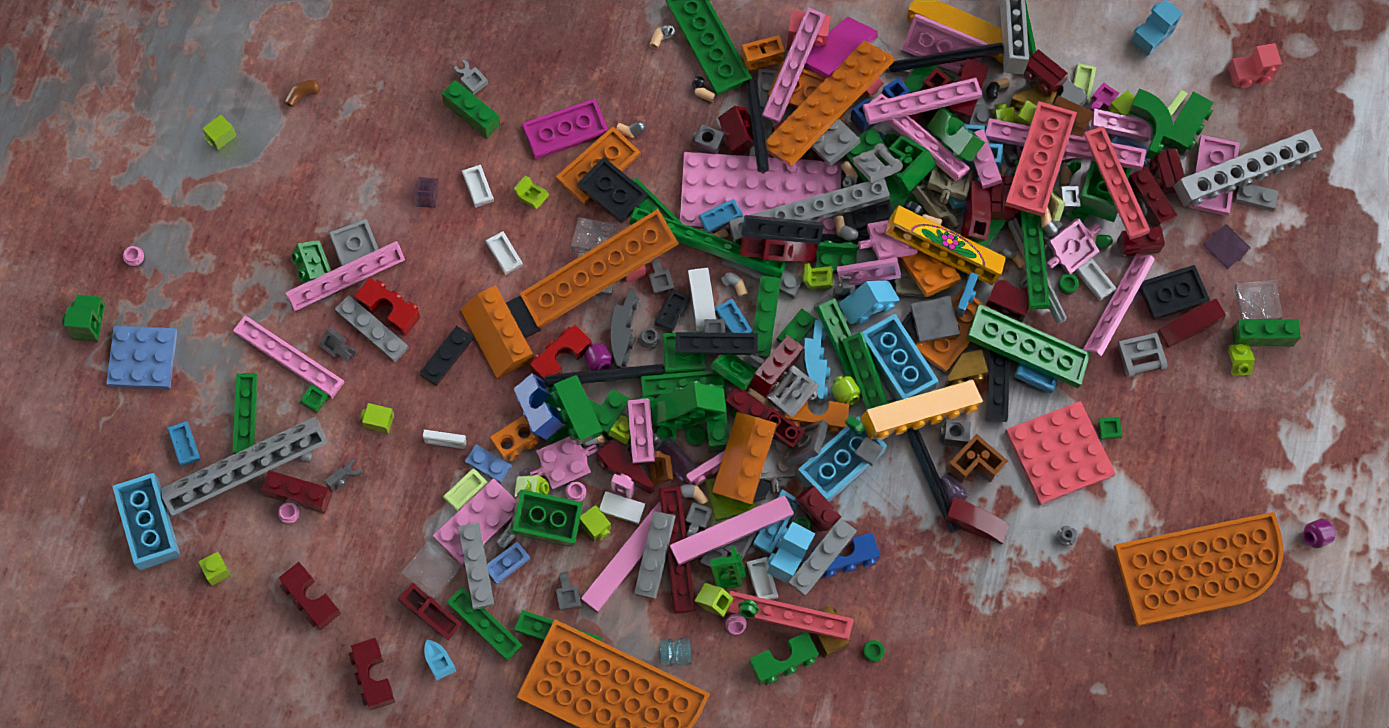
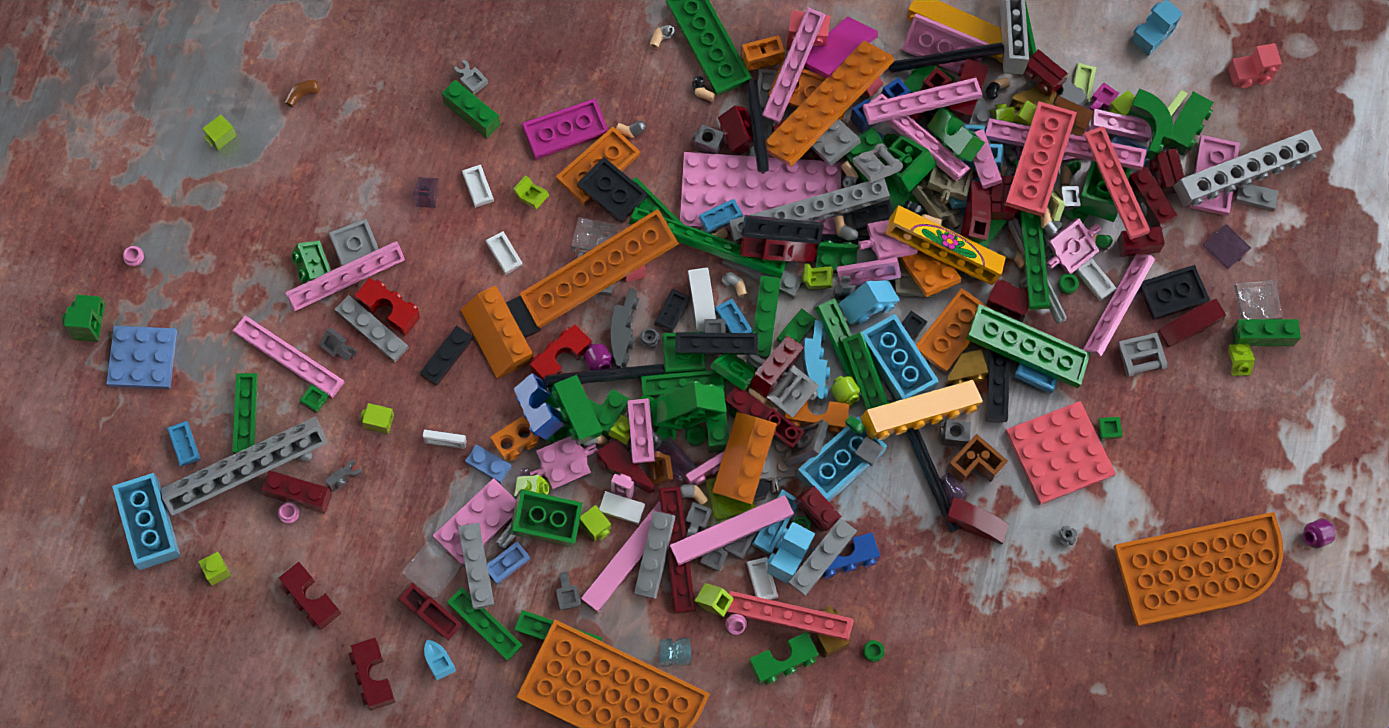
(465, 490): yellowish green tile -> none
(575, 491): bright pink plate -> none
(660, 279): flat silver plate -> none
(728, 570): green bracket -> none
(748, 609): green plate -> none
(934, 319): flat silver tile -> none
(968, 295): dark azure plate -> none

